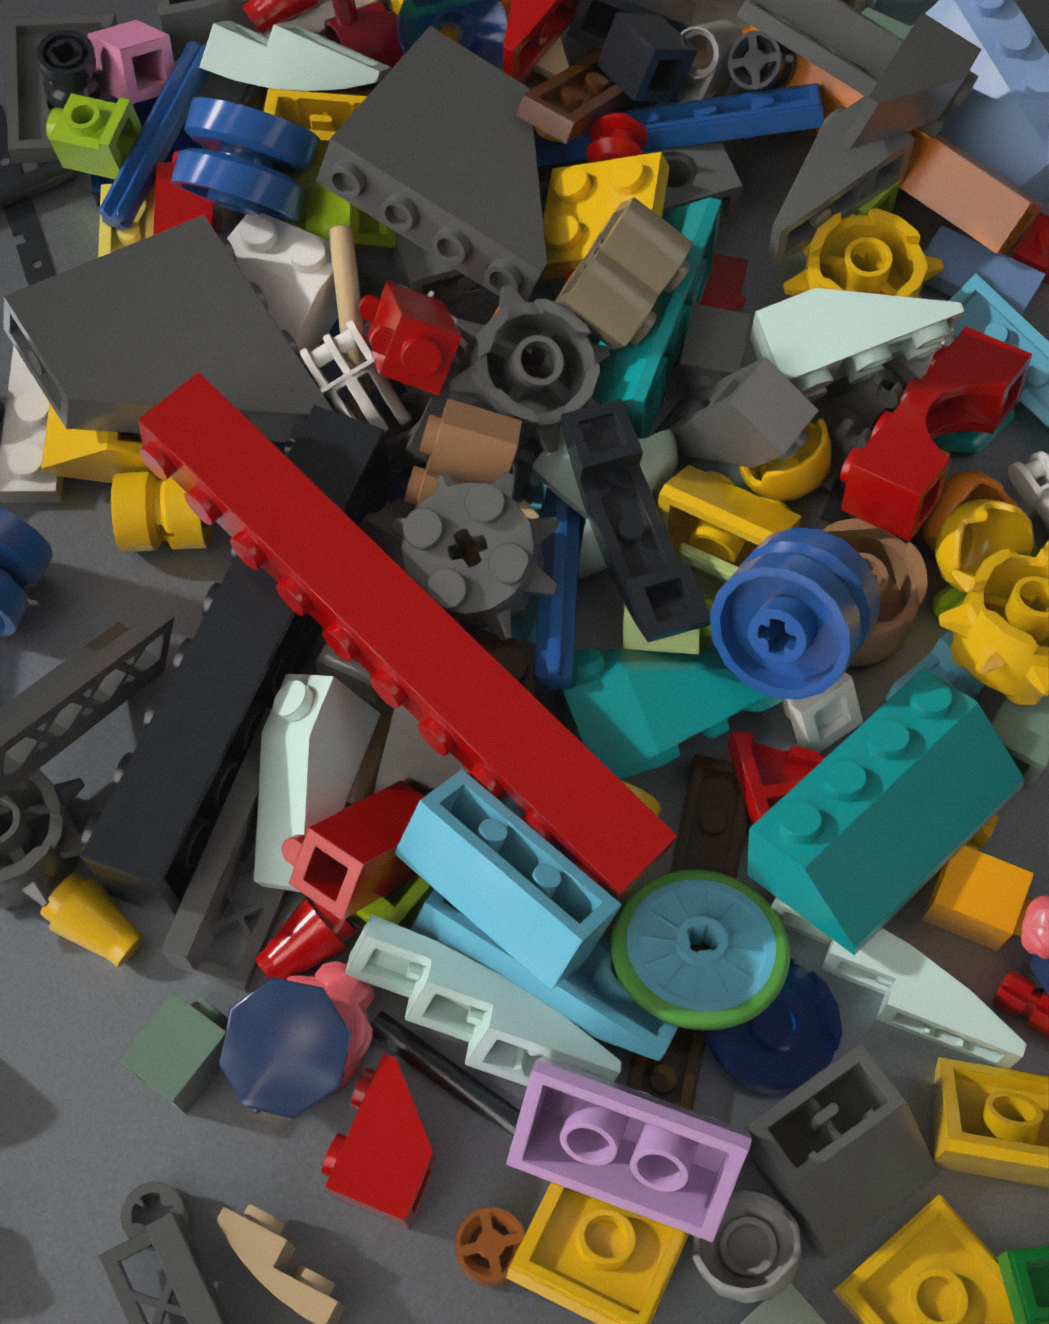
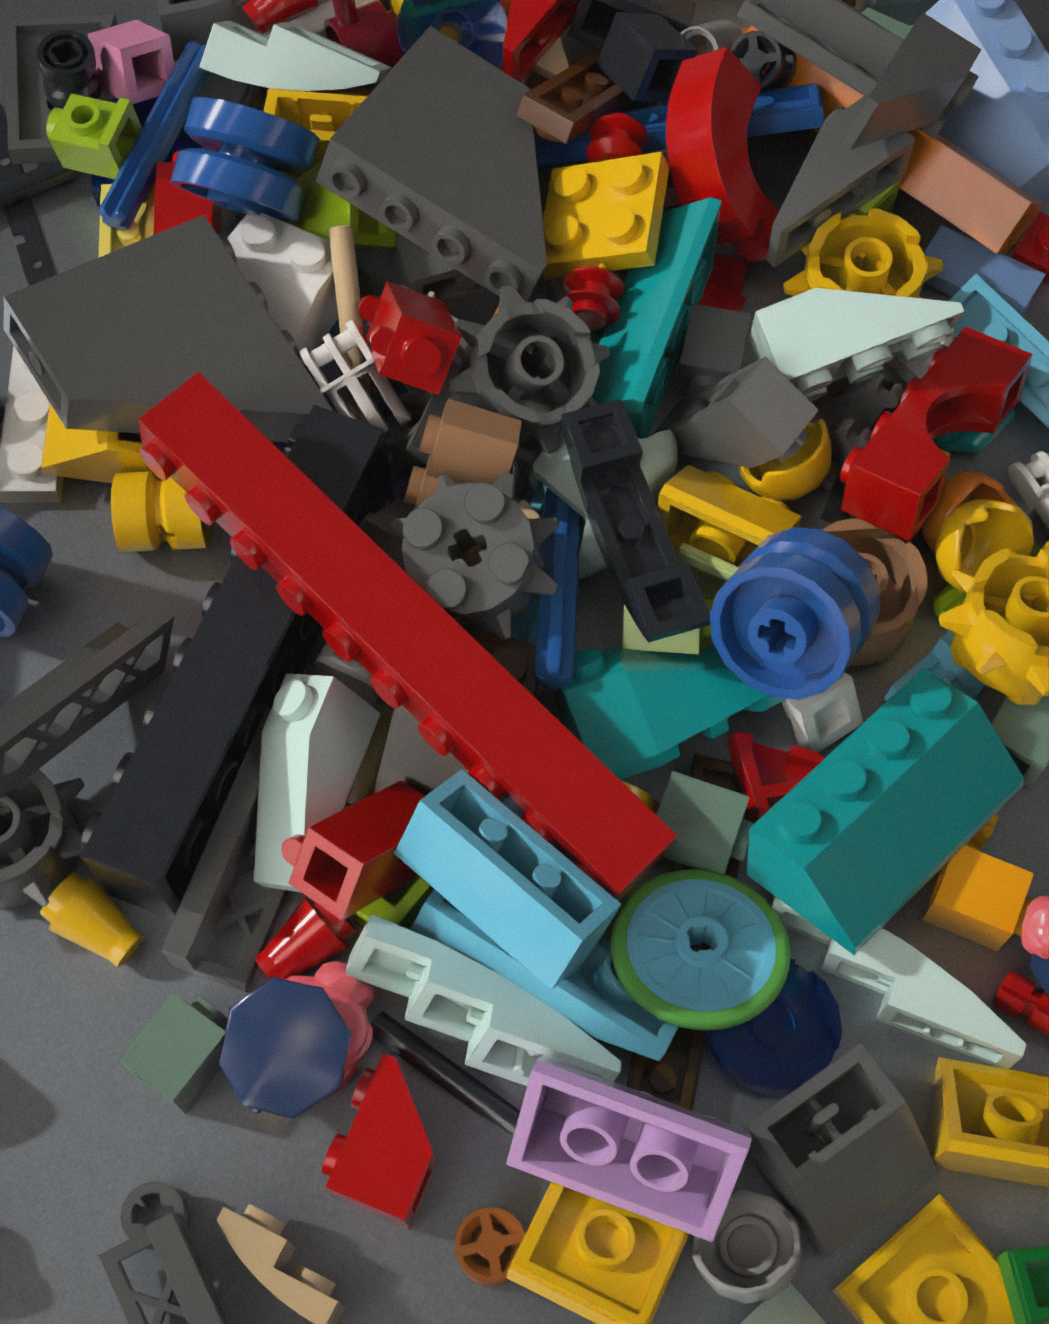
(625, 273): dark tan brick -> none
(706, 823): none -> sand green brick
(709, 148): none -> red arch

